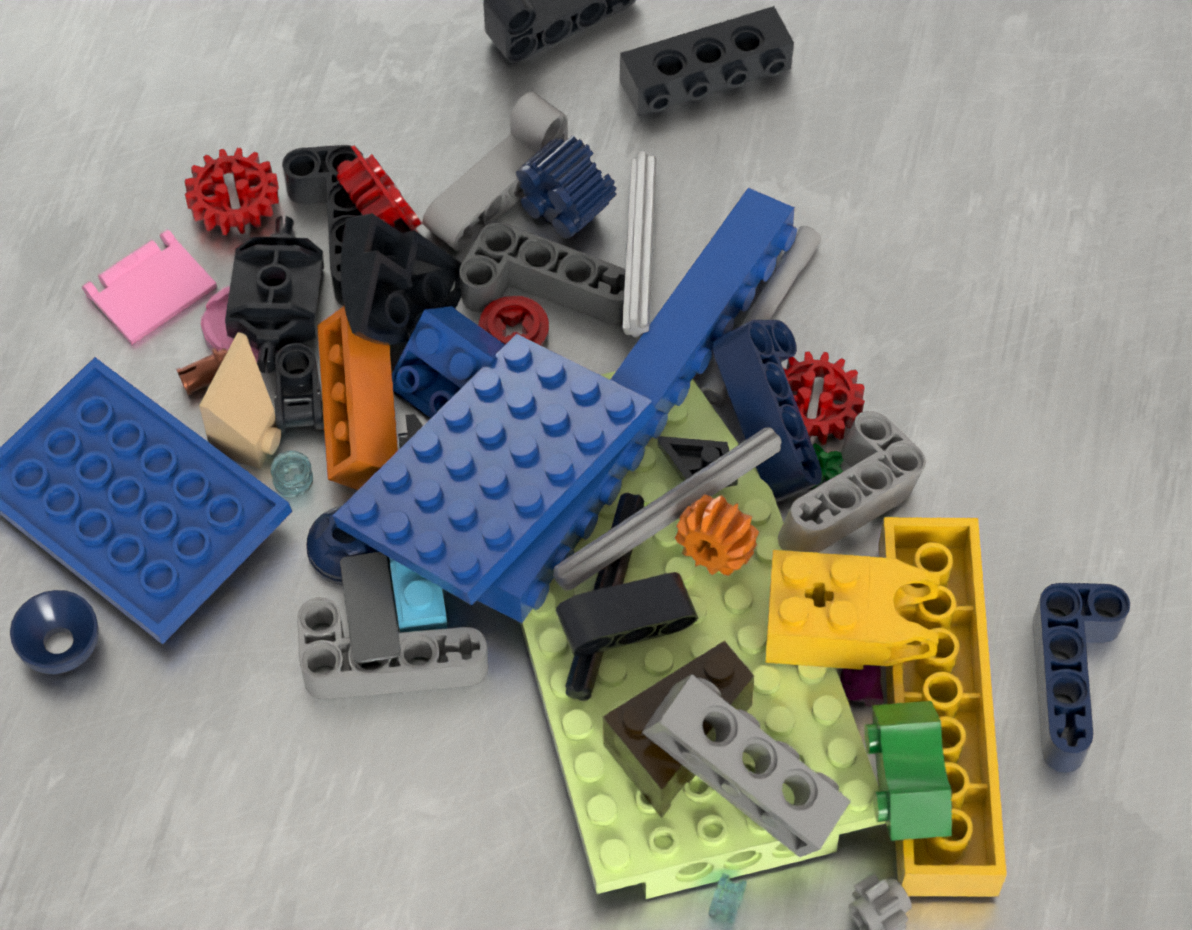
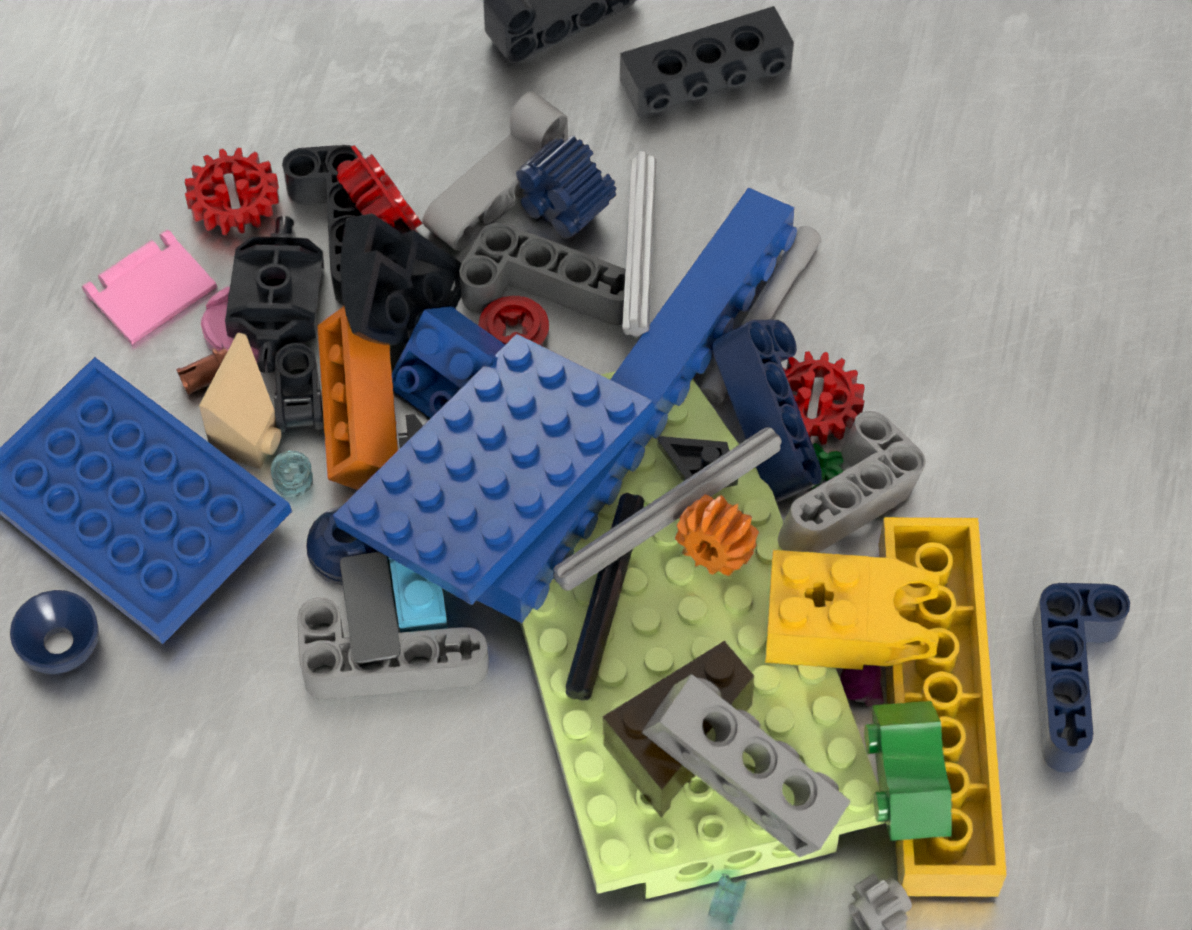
(626, 614): black beam -> none

